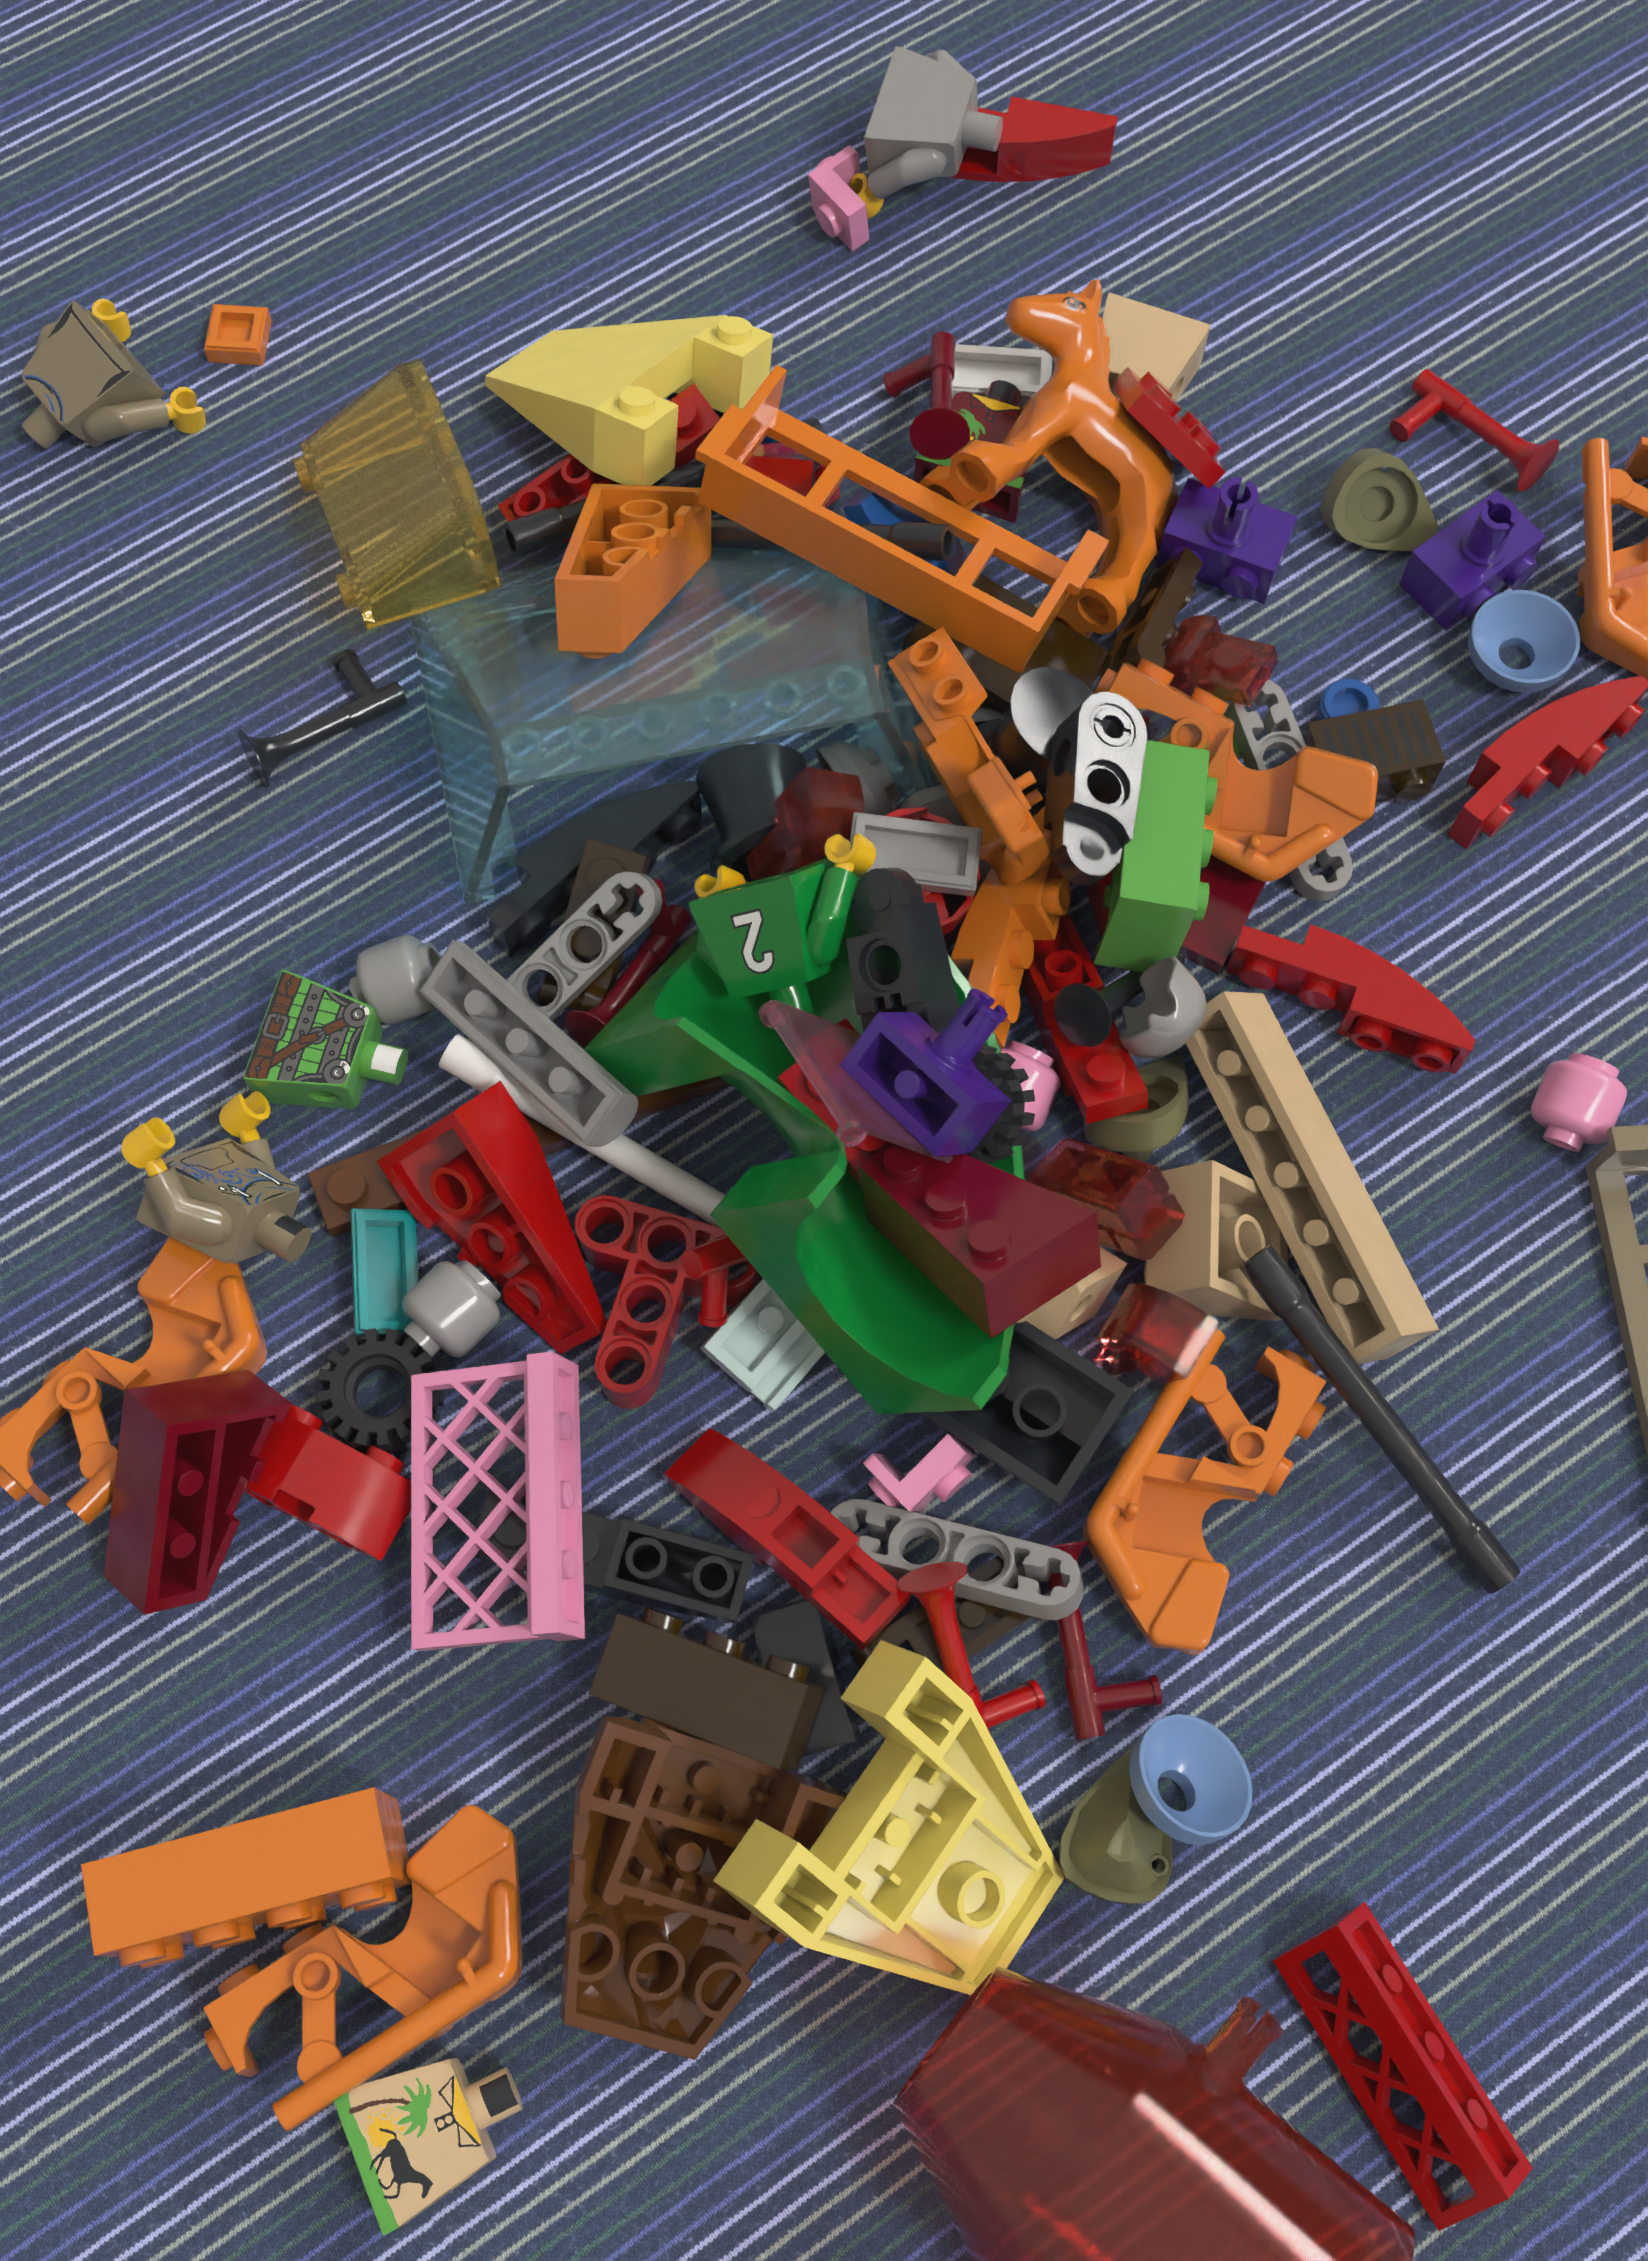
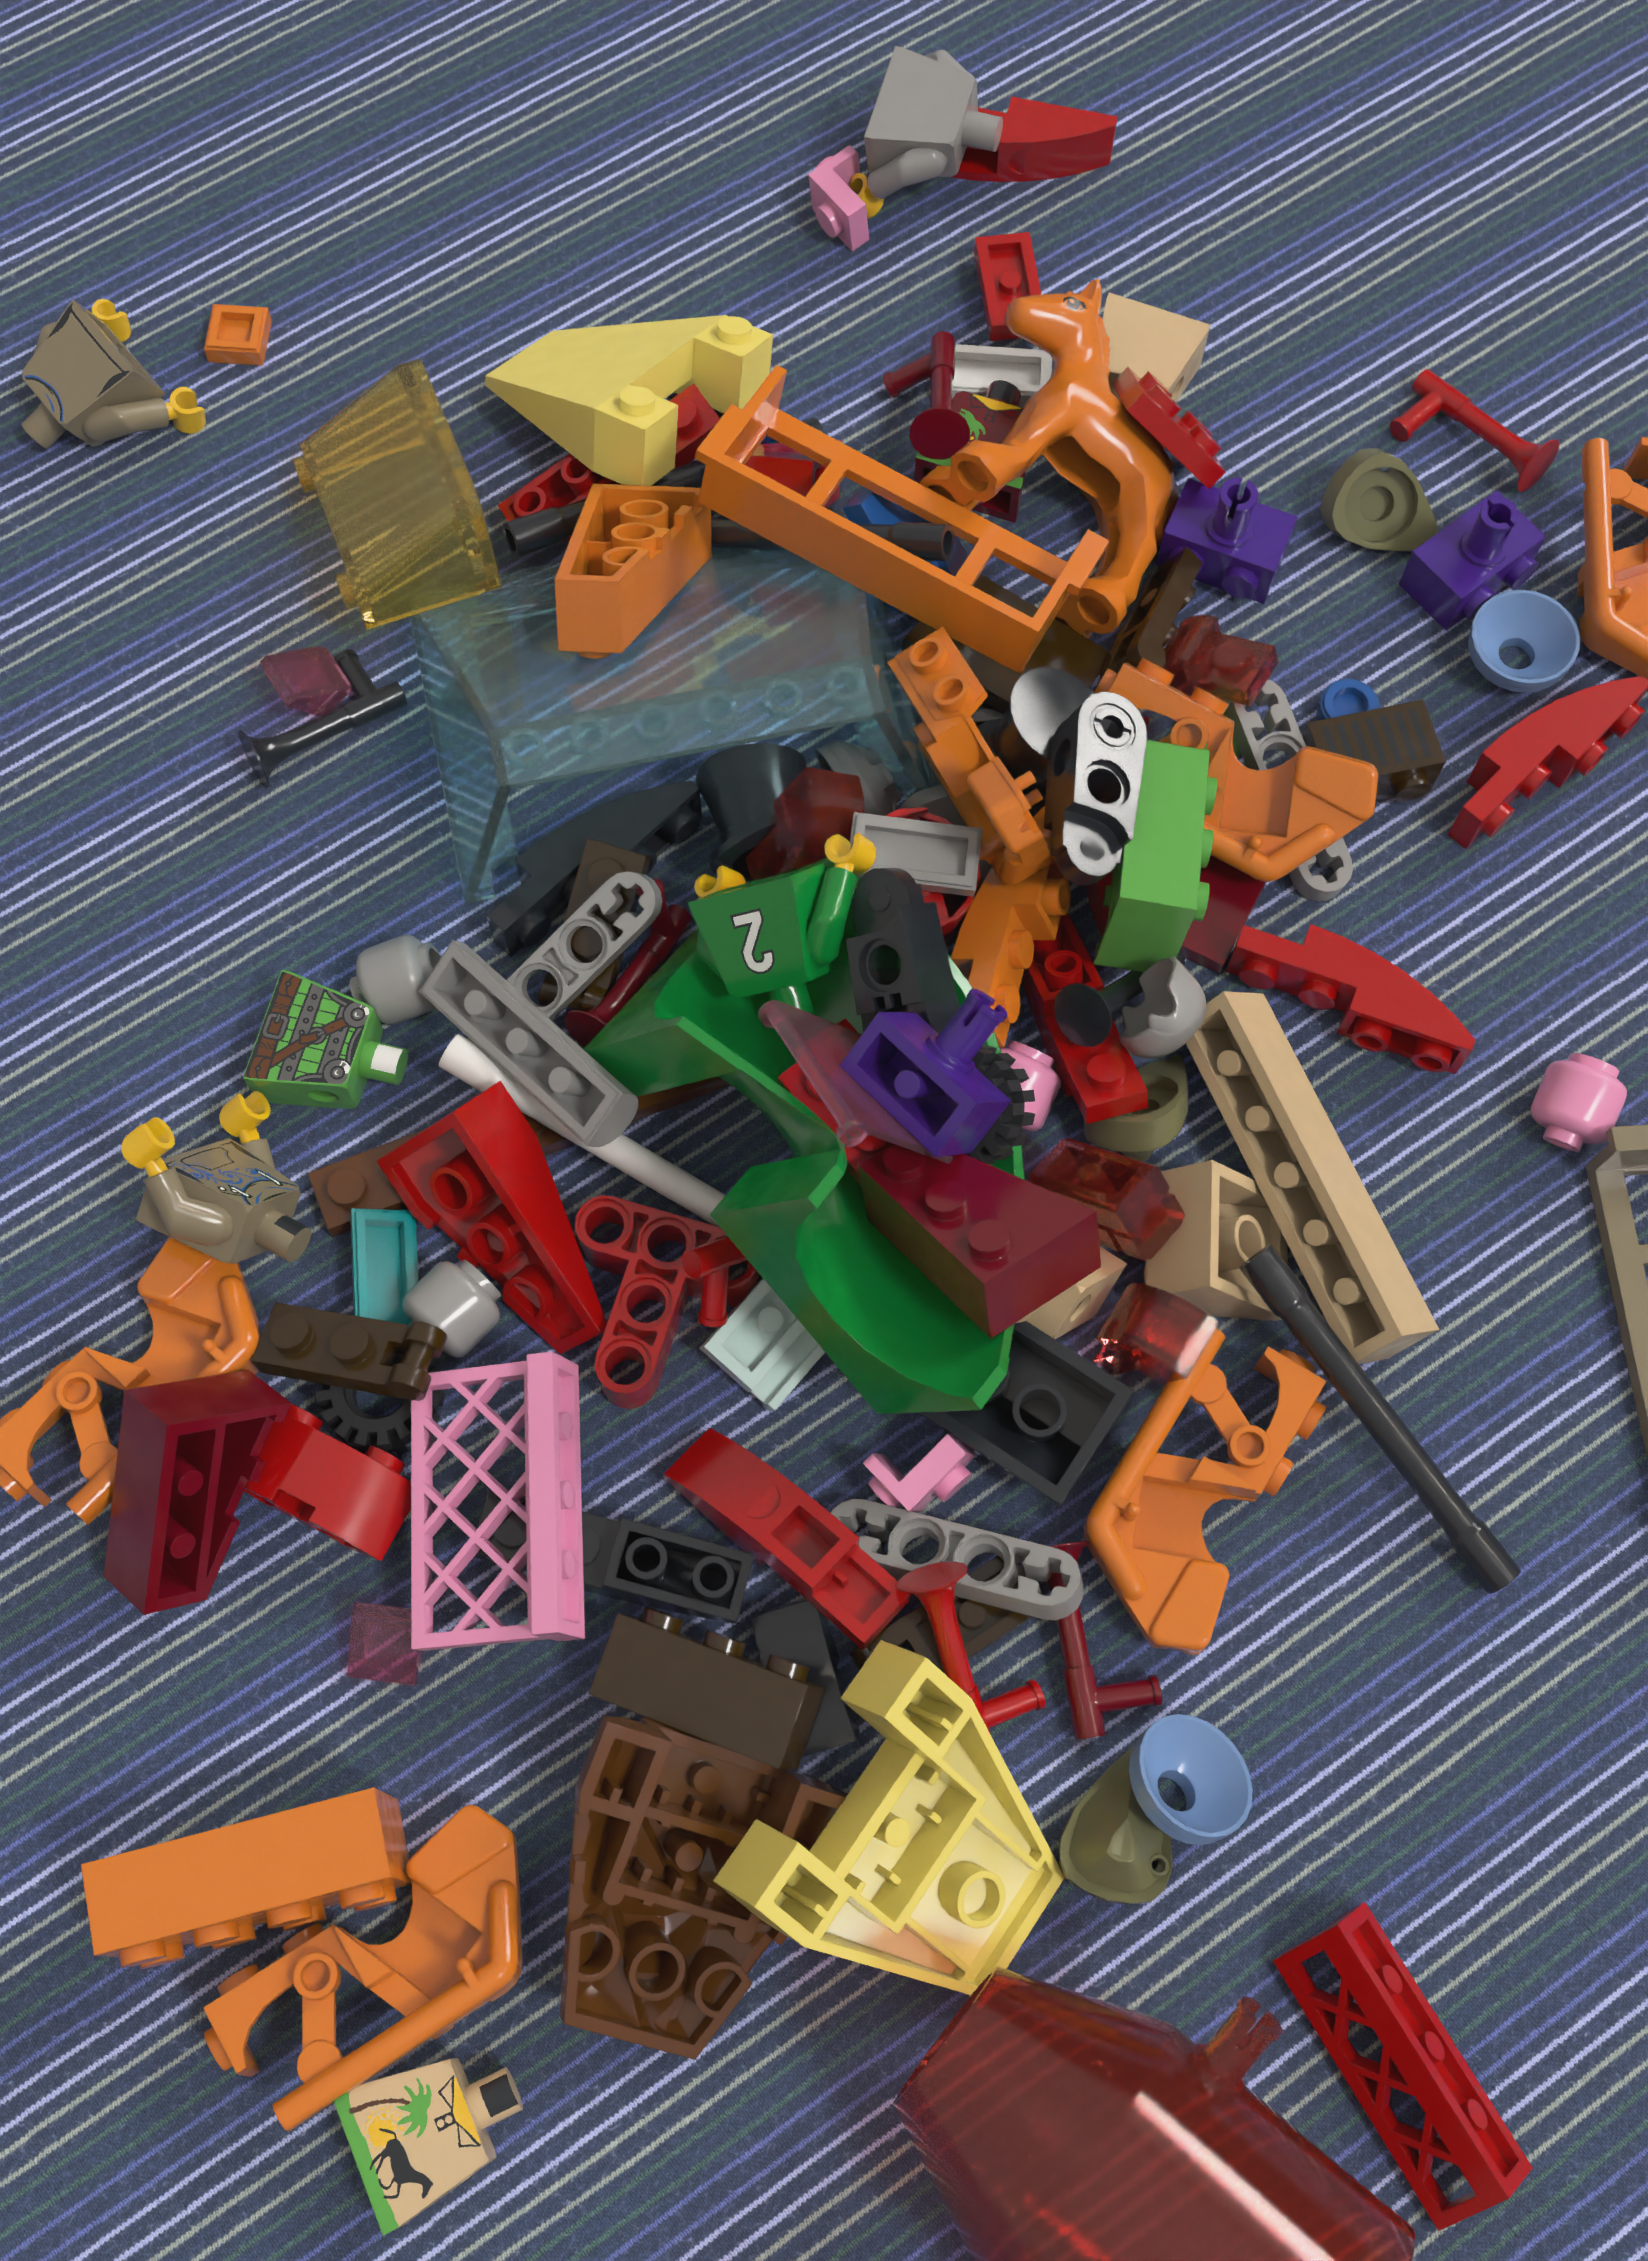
(307, 679): none -> clear pink slope
(349, 1351): none -> dark brown plate
(382, 1645): none -> clear pink slope
(1004, 273): none -> red plate

